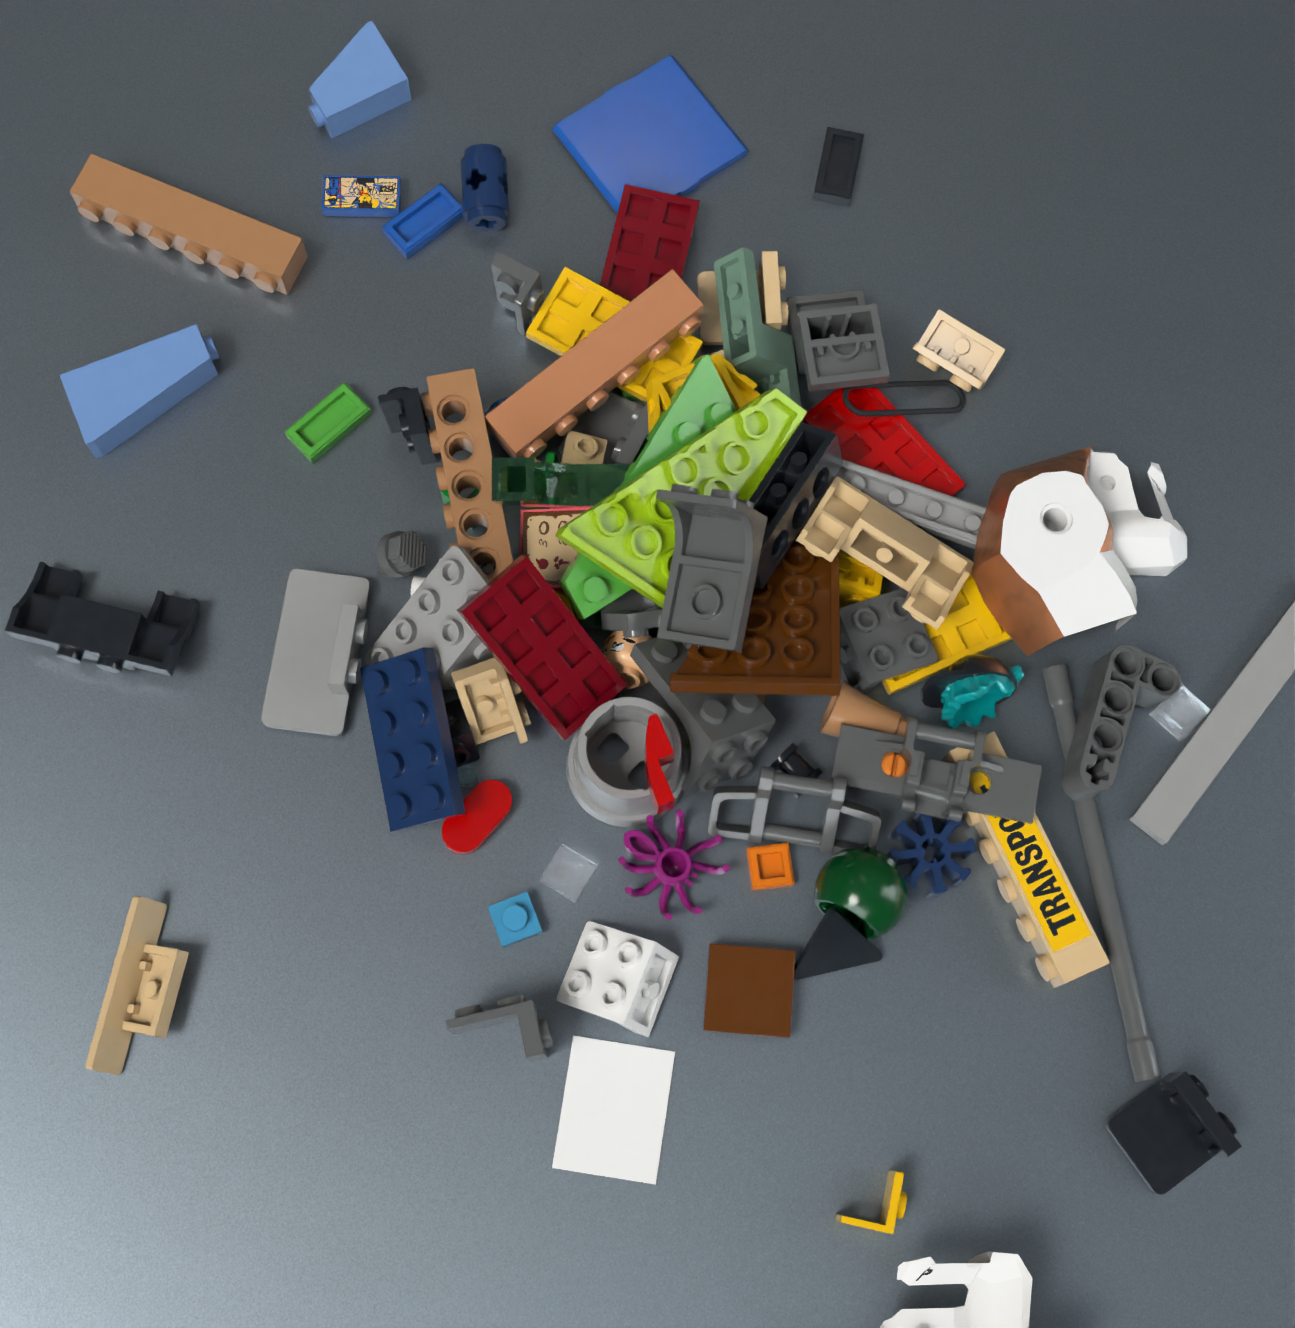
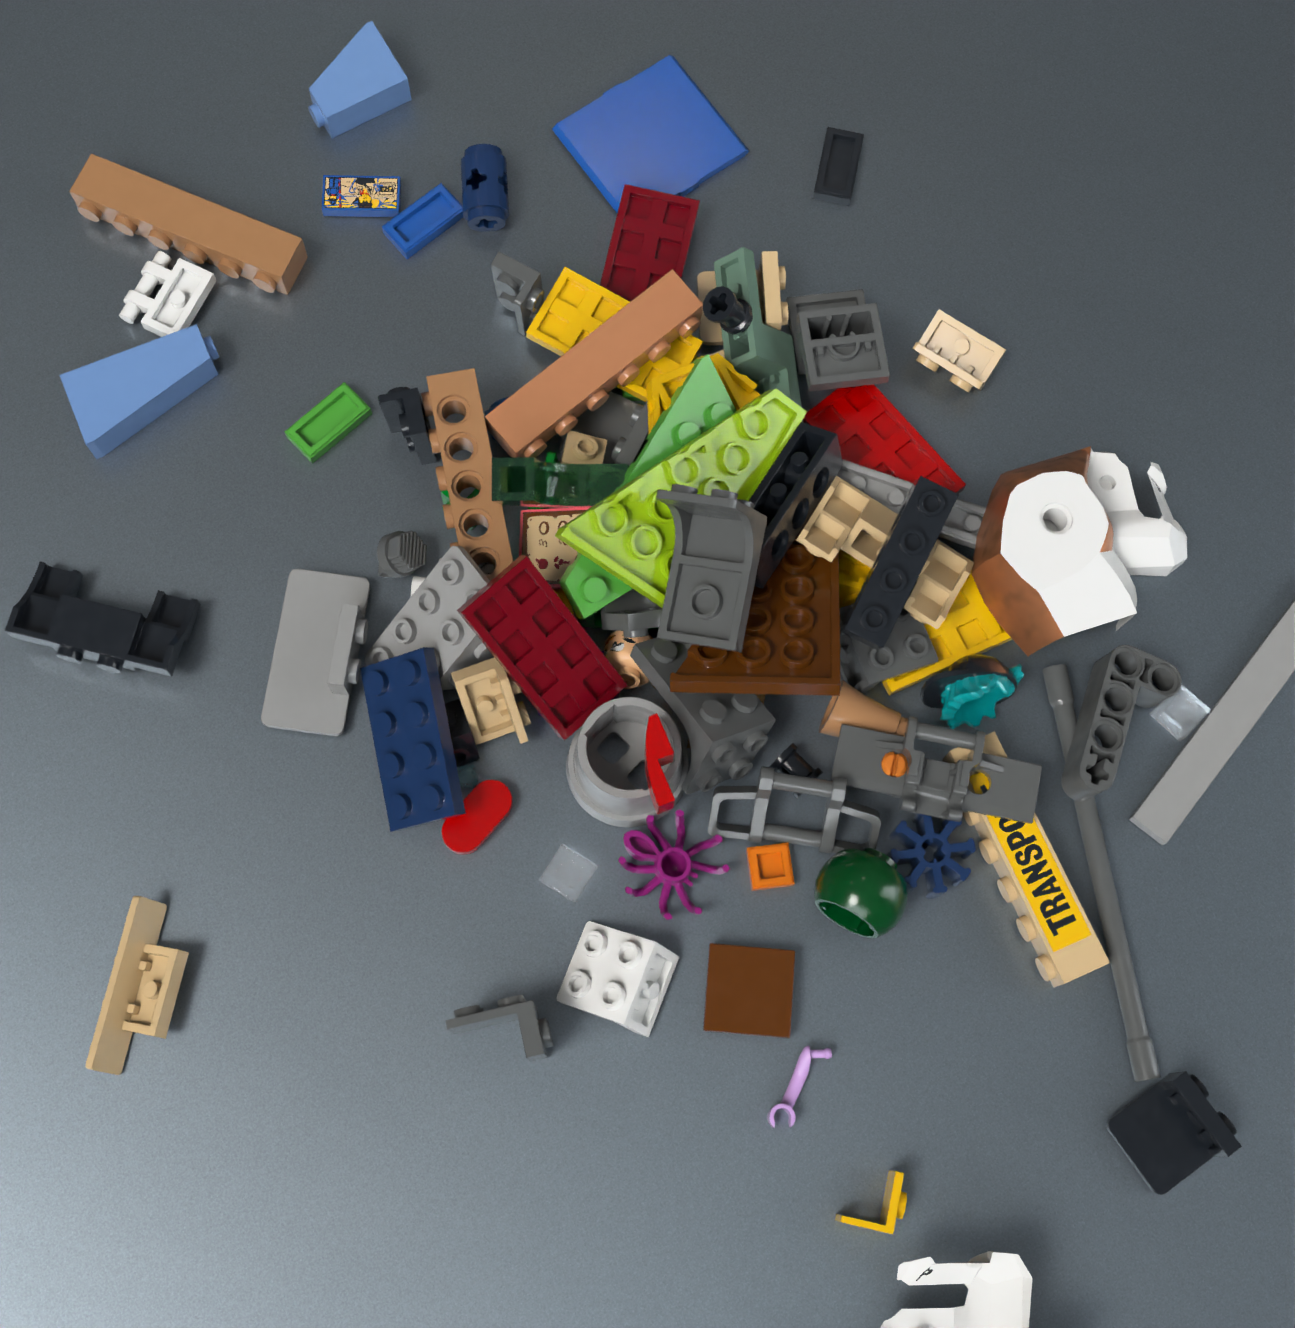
(177, 300): none -> white plate
(515, 919): dark azure plate -> none
(614, 1110): white sticker -> none
(724, 308): none -> black bush
(796, 1083): none -> lavender piece
(835, 947): black piece -> none
(899, 563): none -> black brick
(958, 390): black piece -> none

